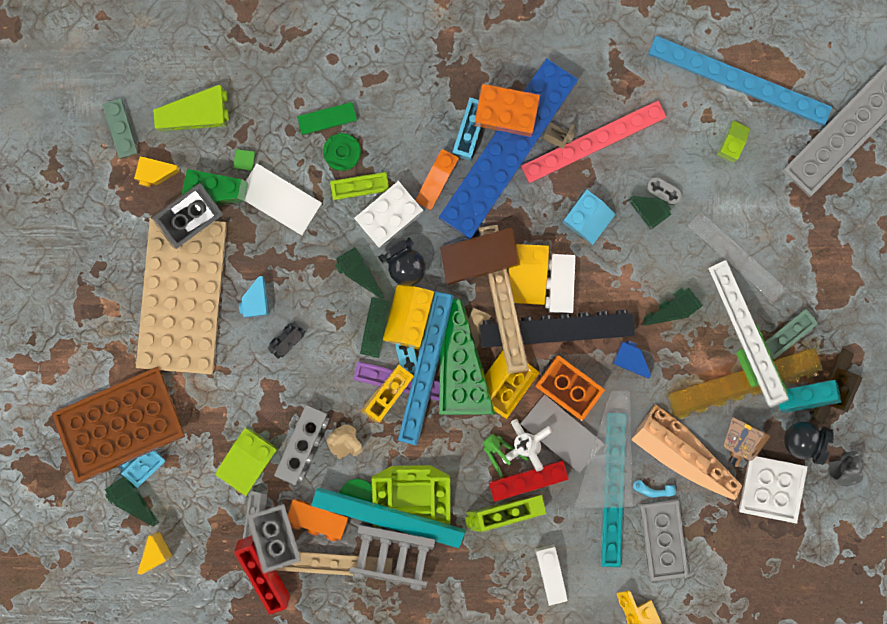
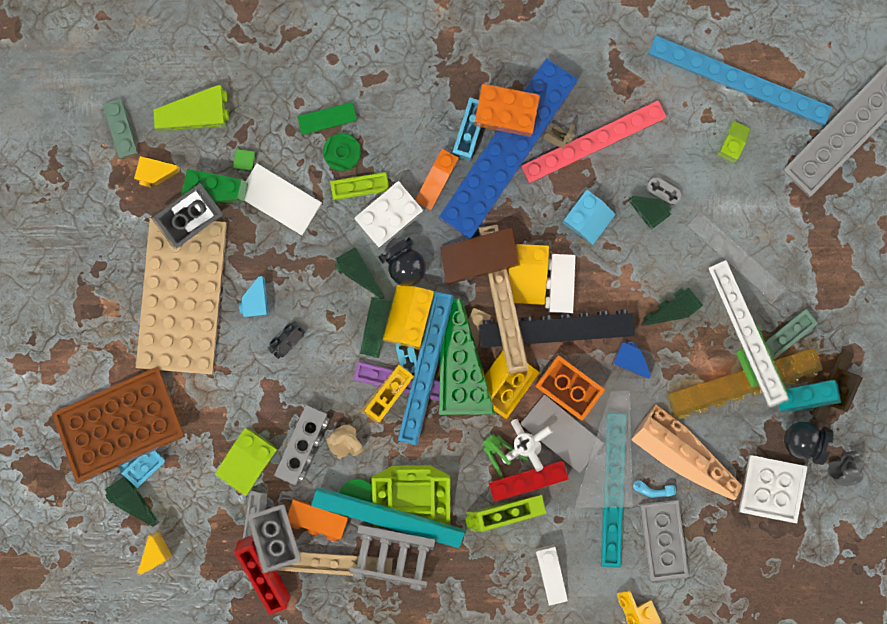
(743, 441): torso -> none

